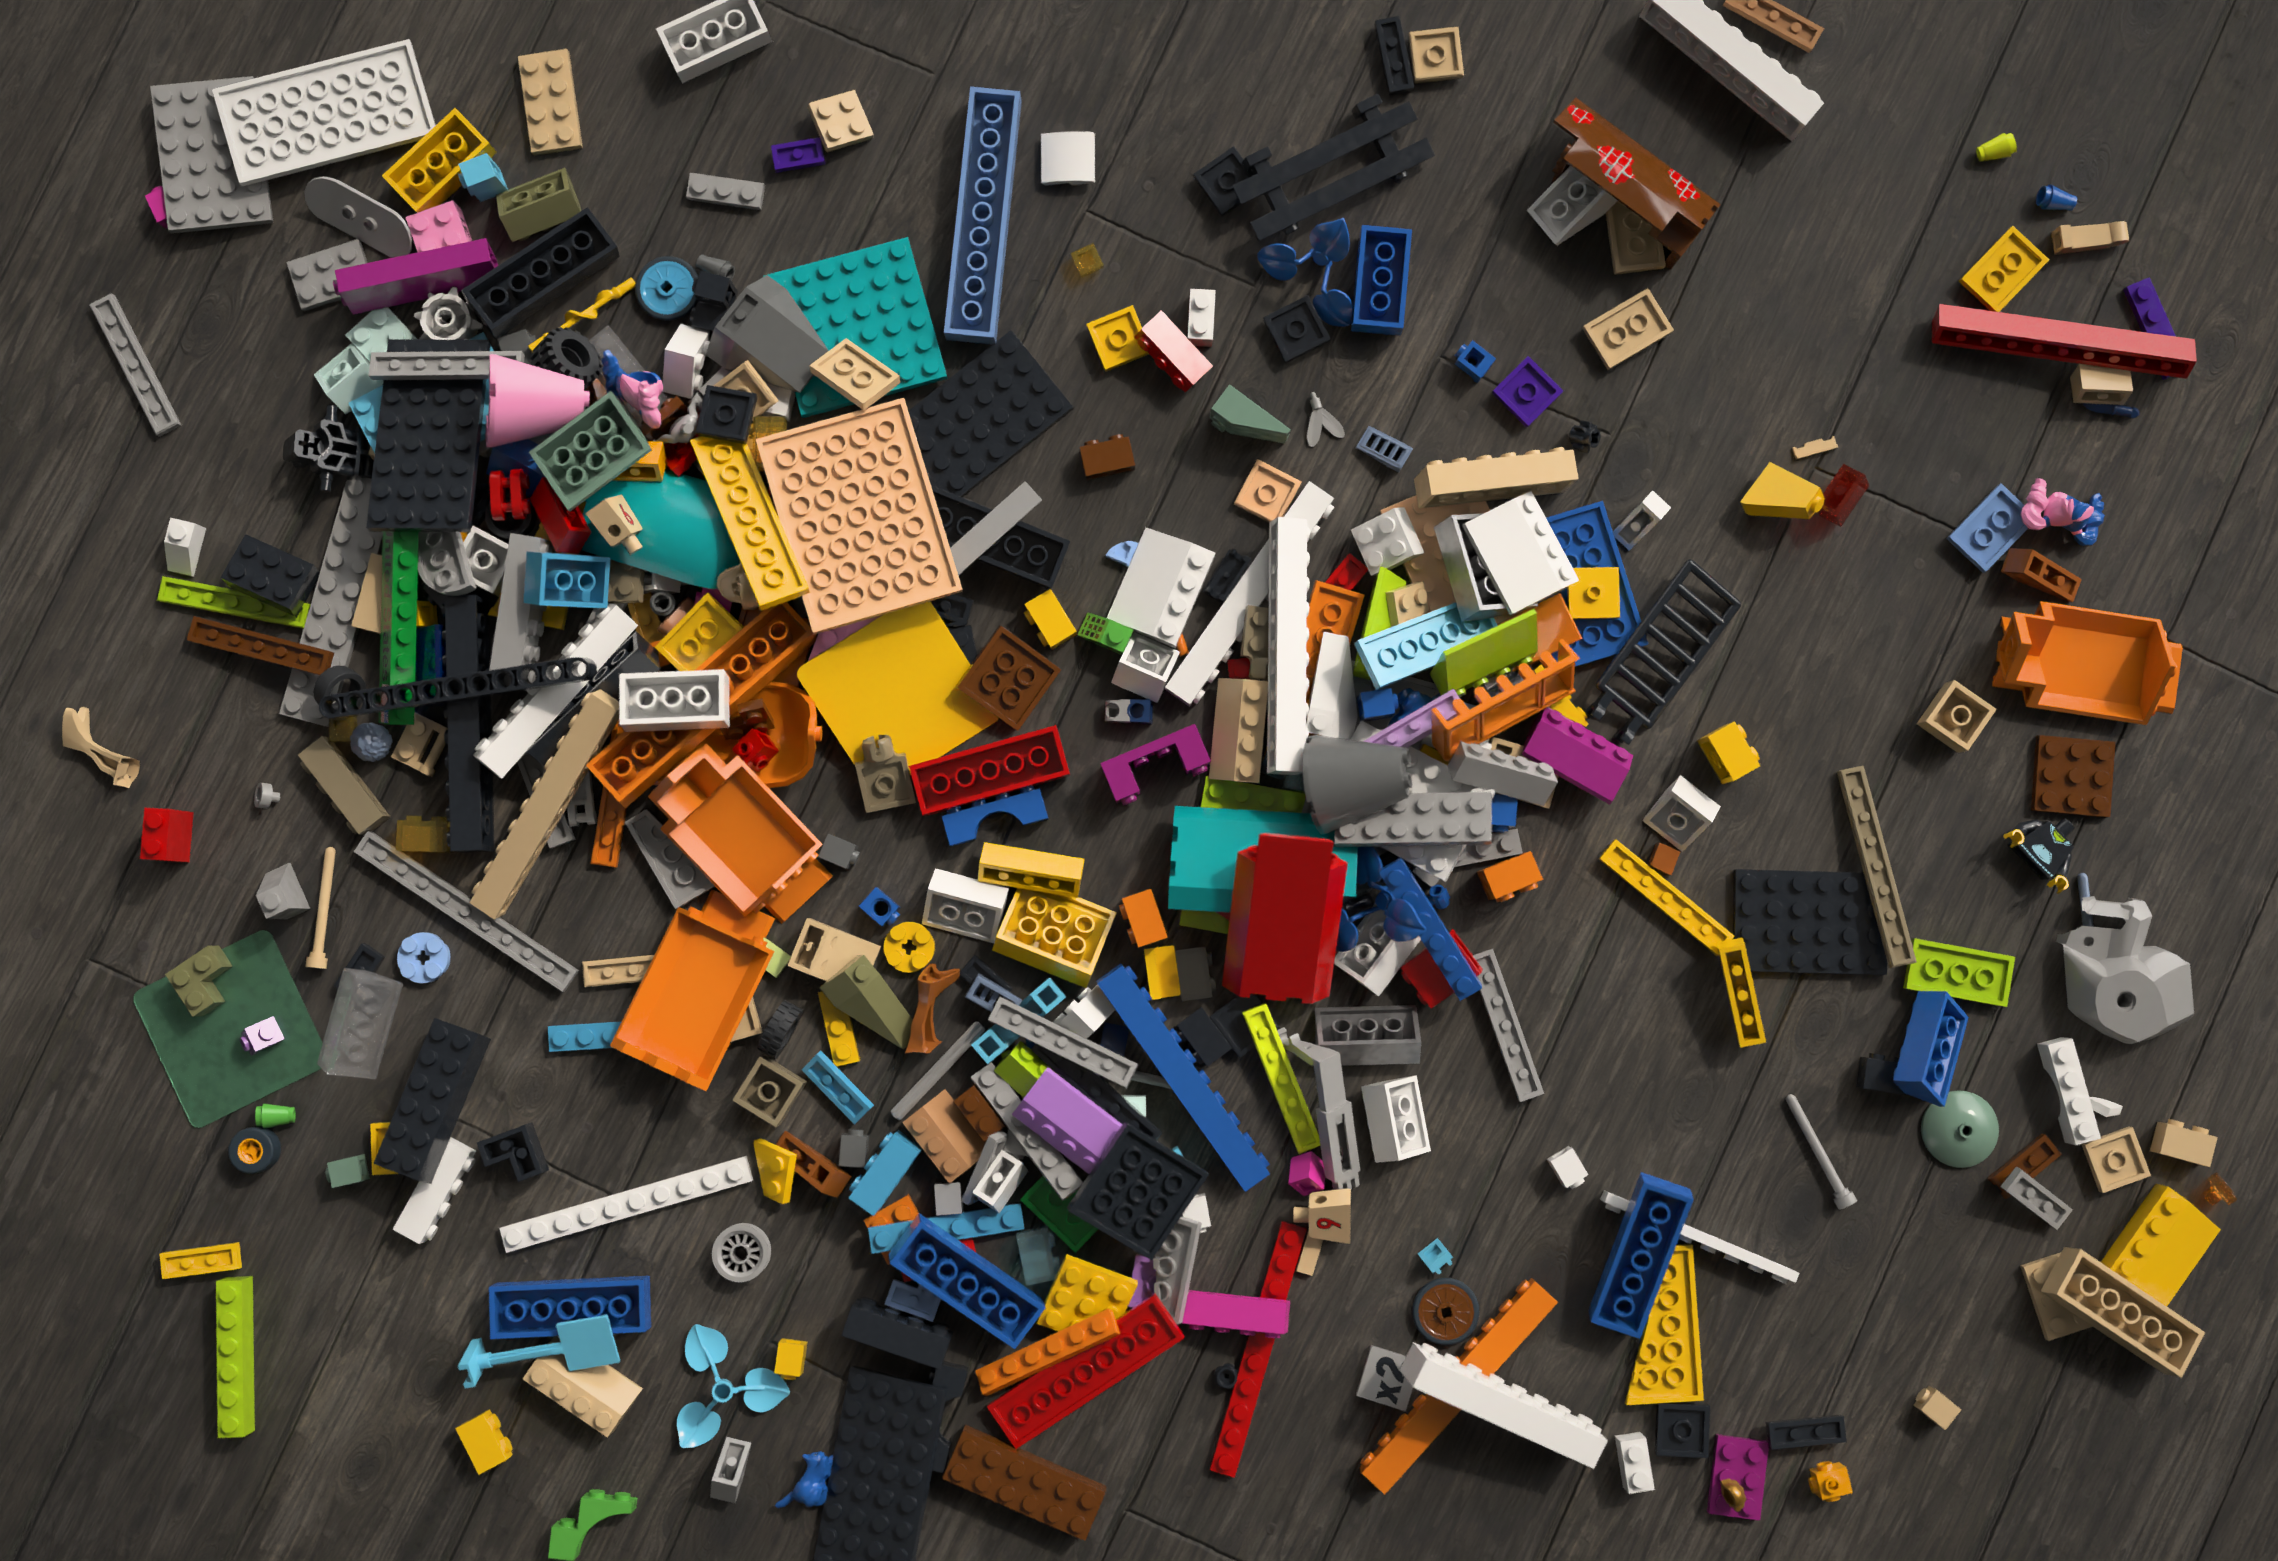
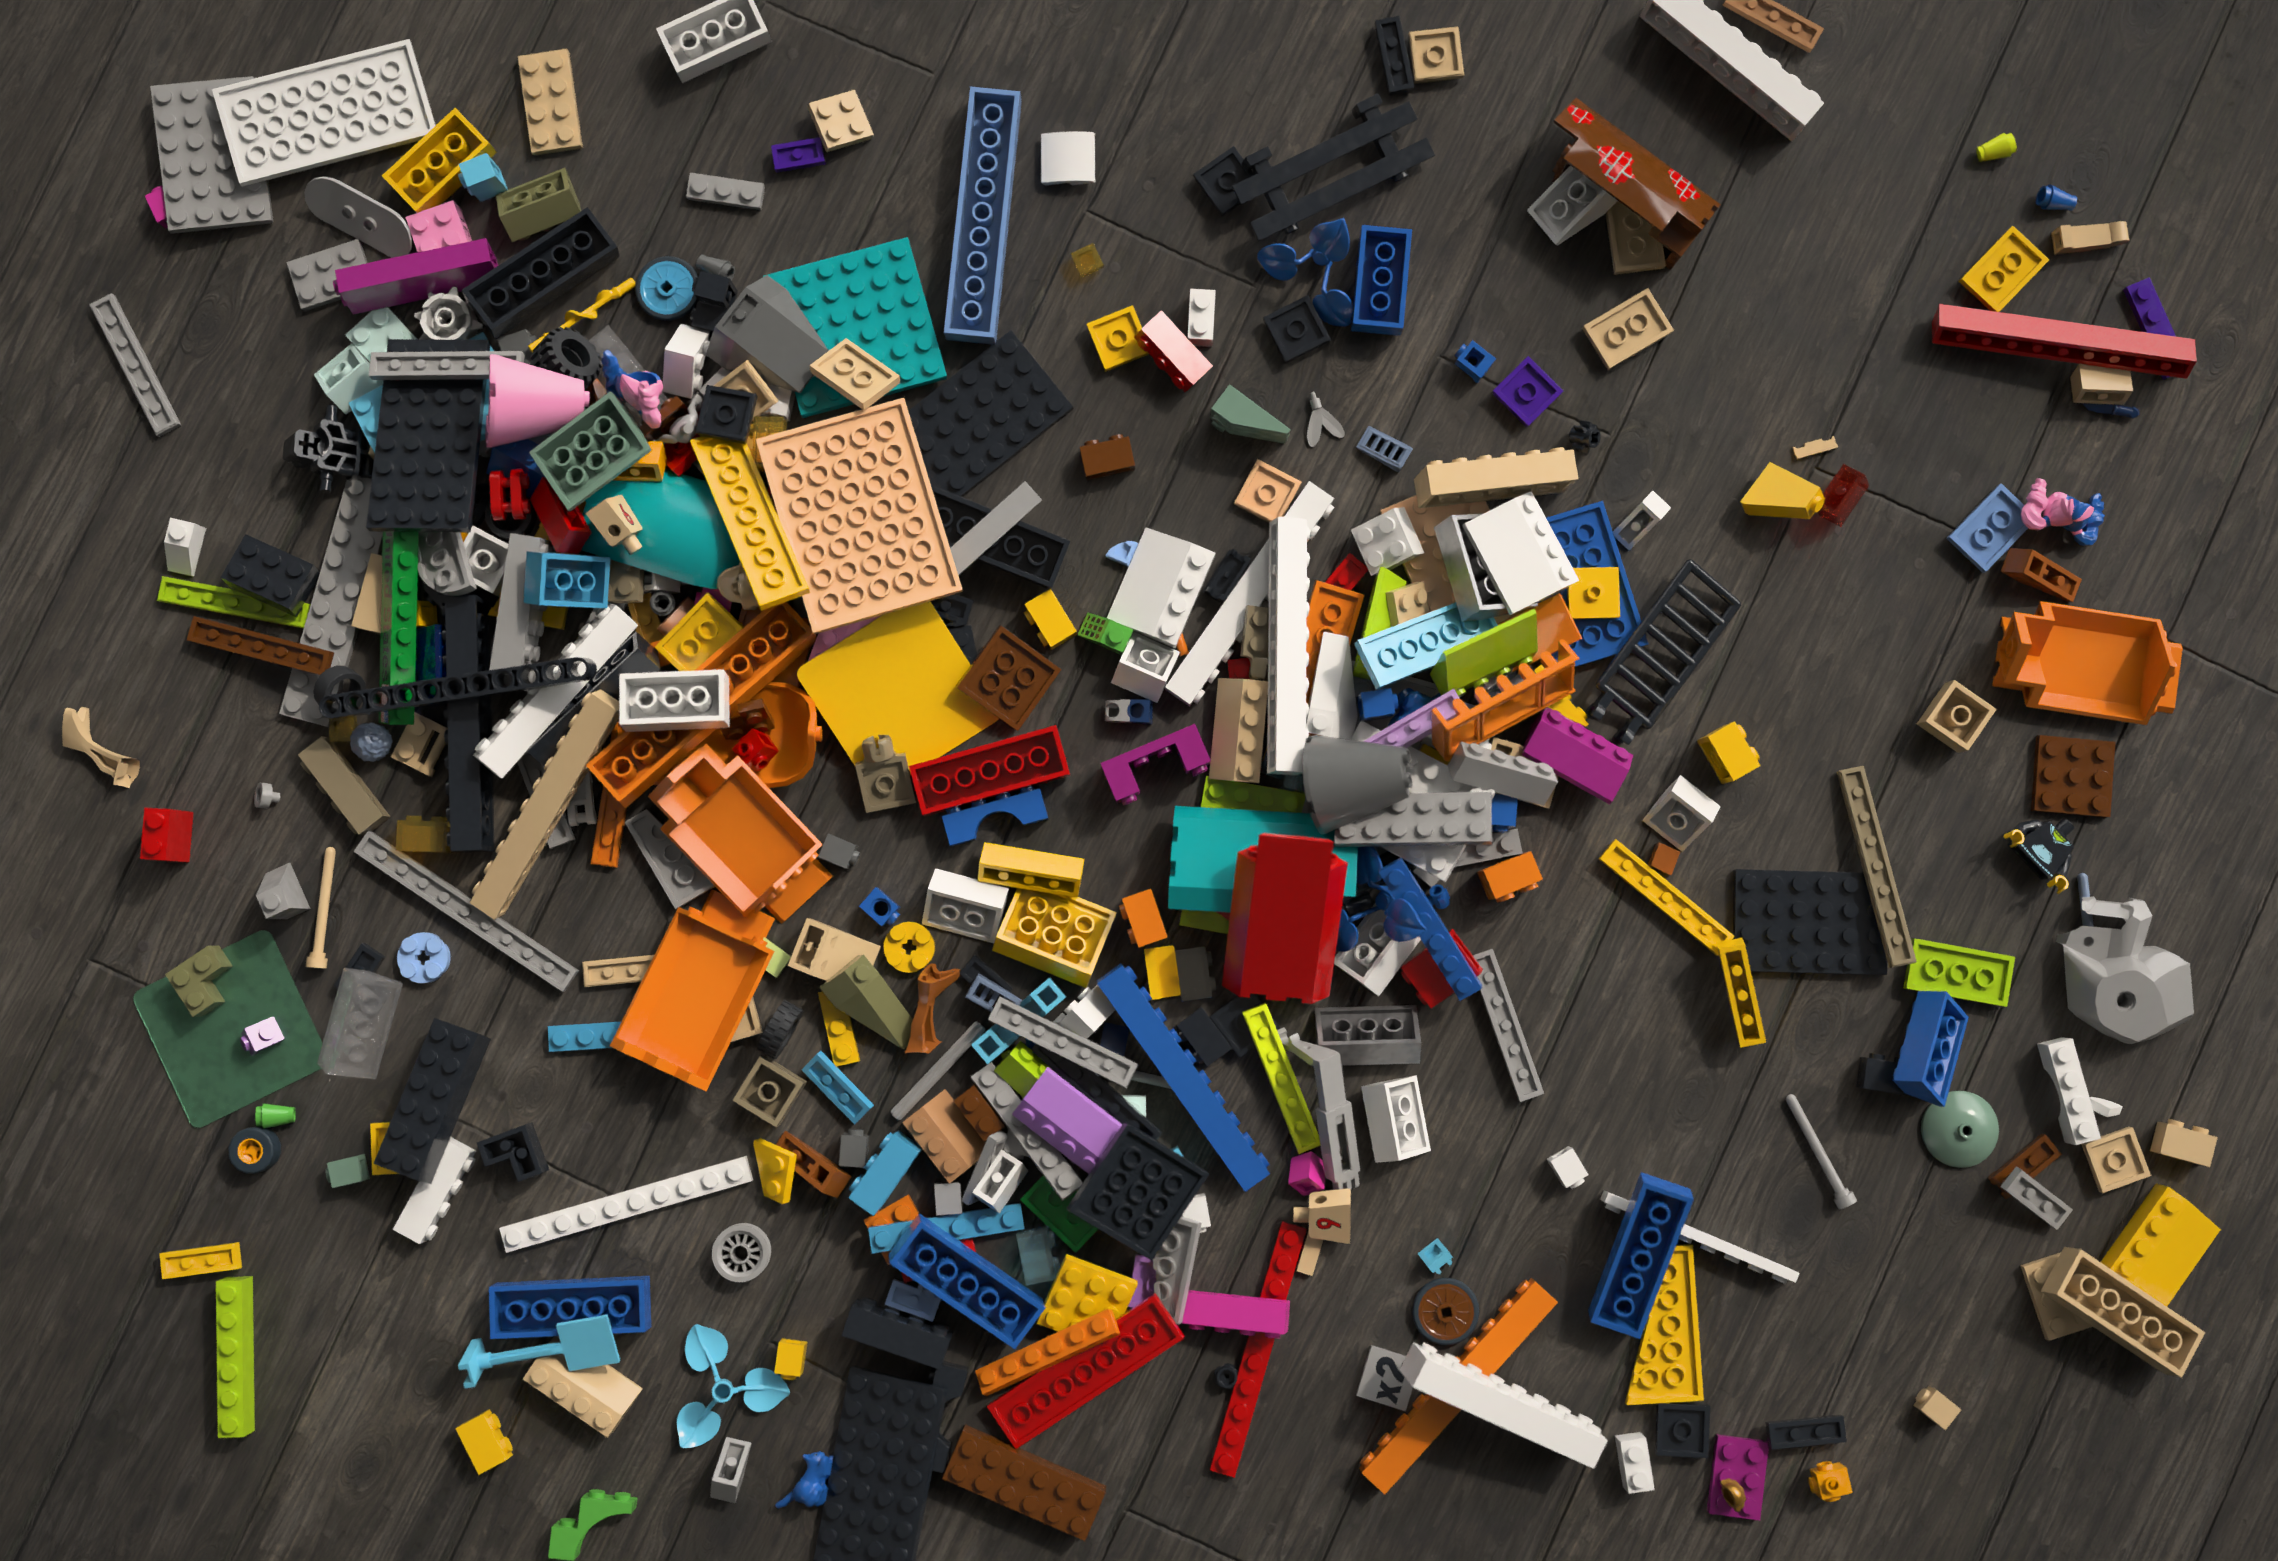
(2219, 1191): clear orange tile -> none

